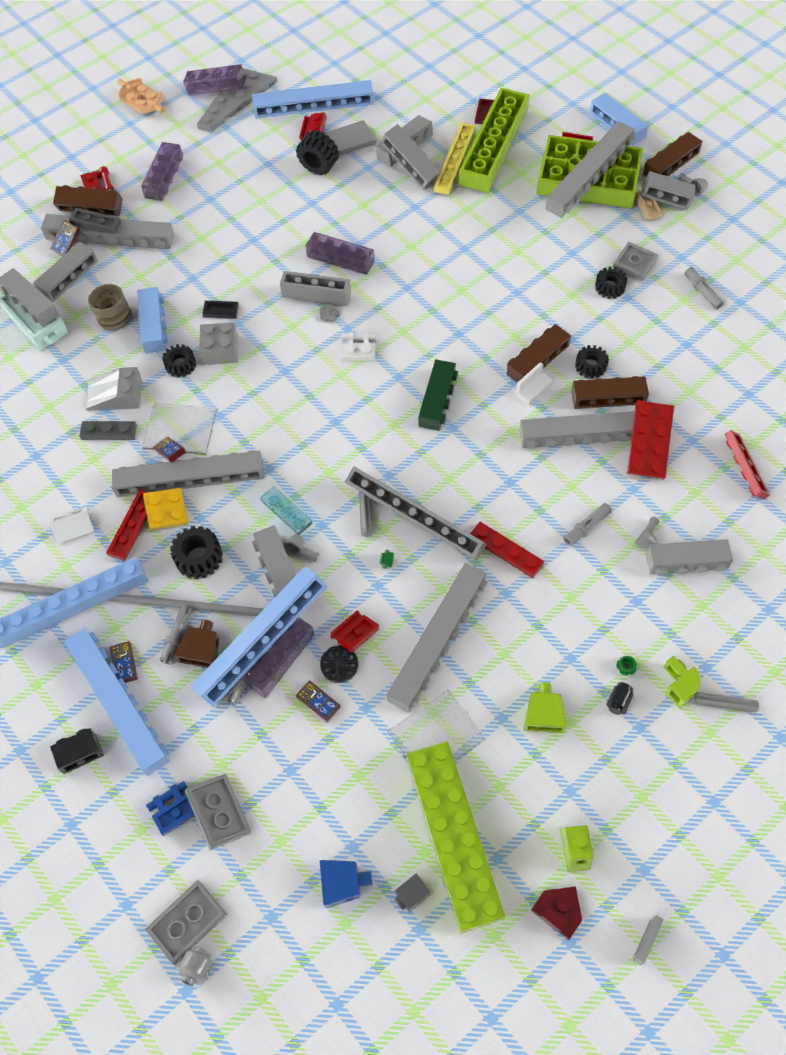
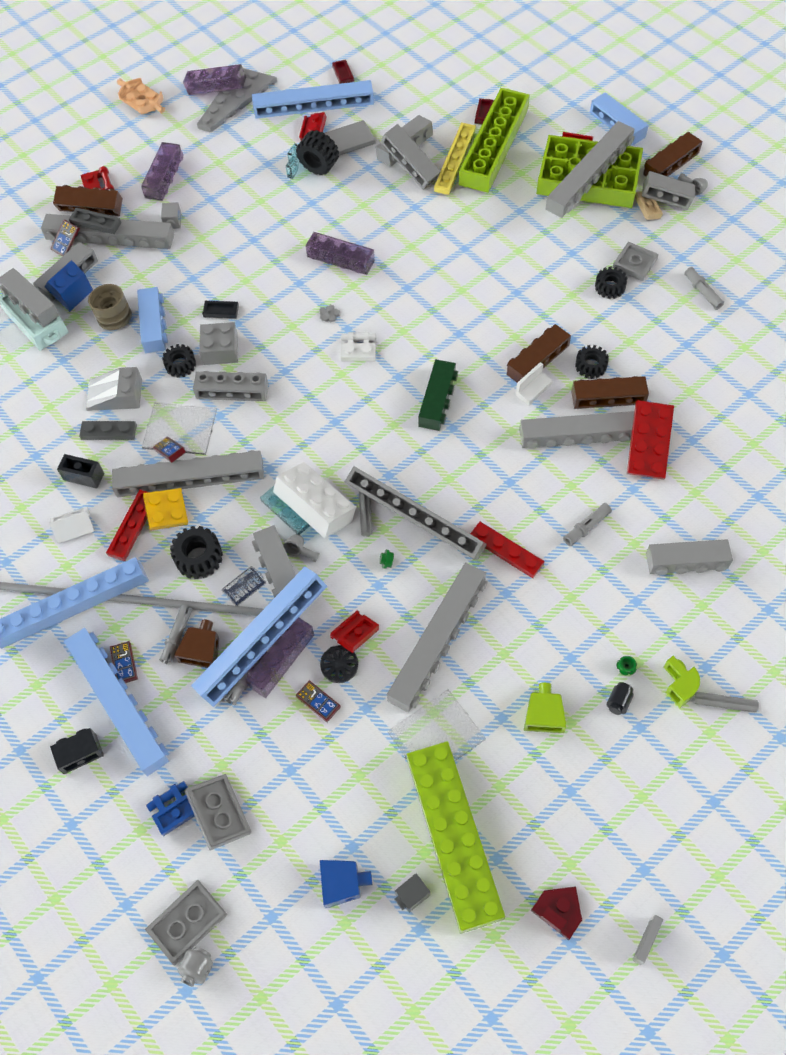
(69, 286): none -> blue slope
(80, 471): none -> black brick
(171, 214): none -> light grey brick
(230, 386): none -> light grey brick
(244, 586): none -> clear slope
(293, 162): none -> clear light blue slope
(314, 499): none -> white brick
(315, 288): light grey brick -> none
(342, 71): none -> dark red tile
(577, 847): lime torso -> none
(647, 536): light grey bar -> none
(749, 470): plate -> none

